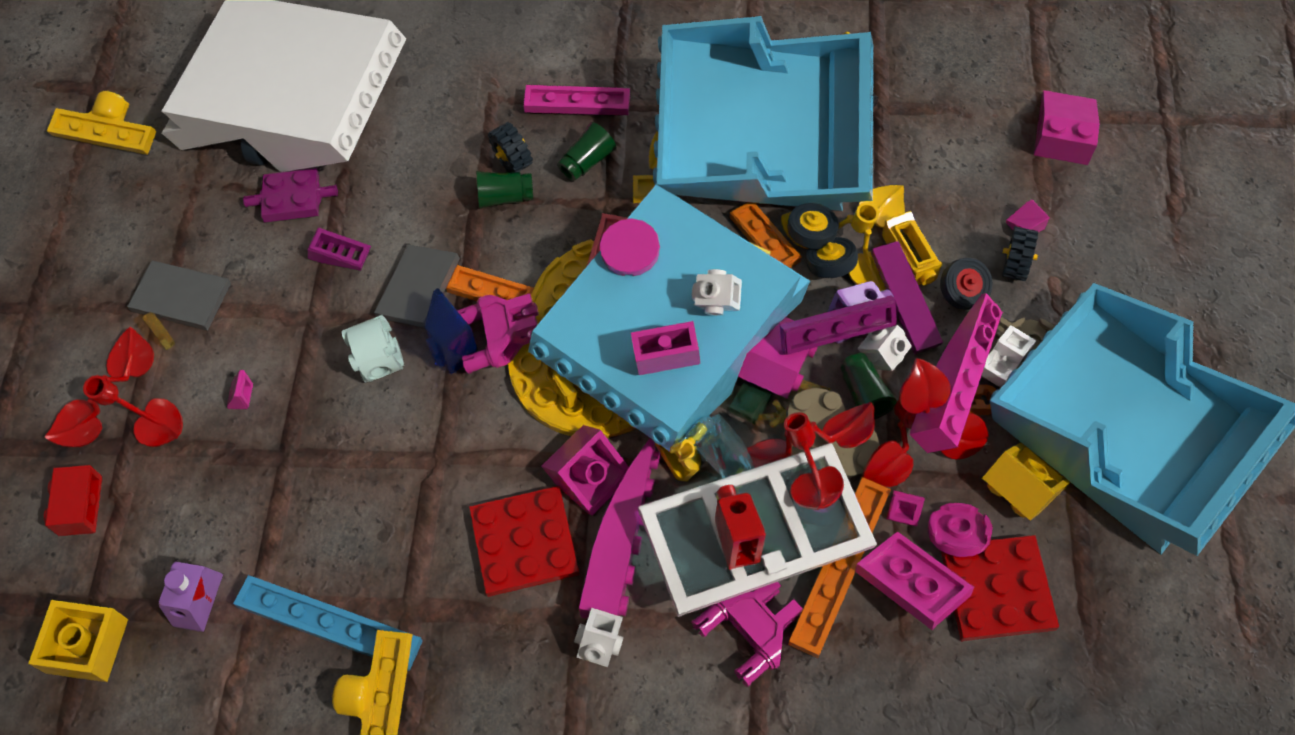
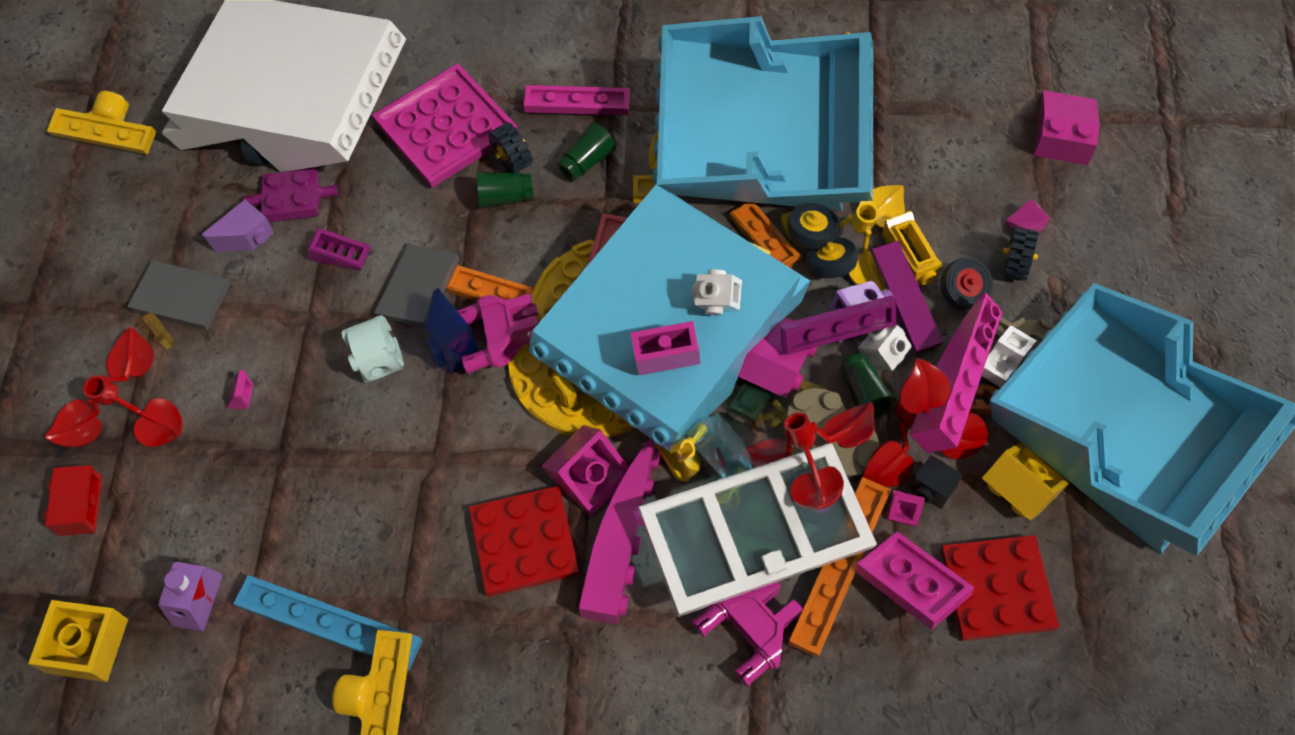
(239, 230): none -> medium lavender slope
(442, 124): none -> dark pink plate
(598, 643): white brick -> none
(630, 247): dark pink tile -> none
(739, 528): red torso -> none
(934, 481): none -> black brick
(959, 530): dark pink tile -> none

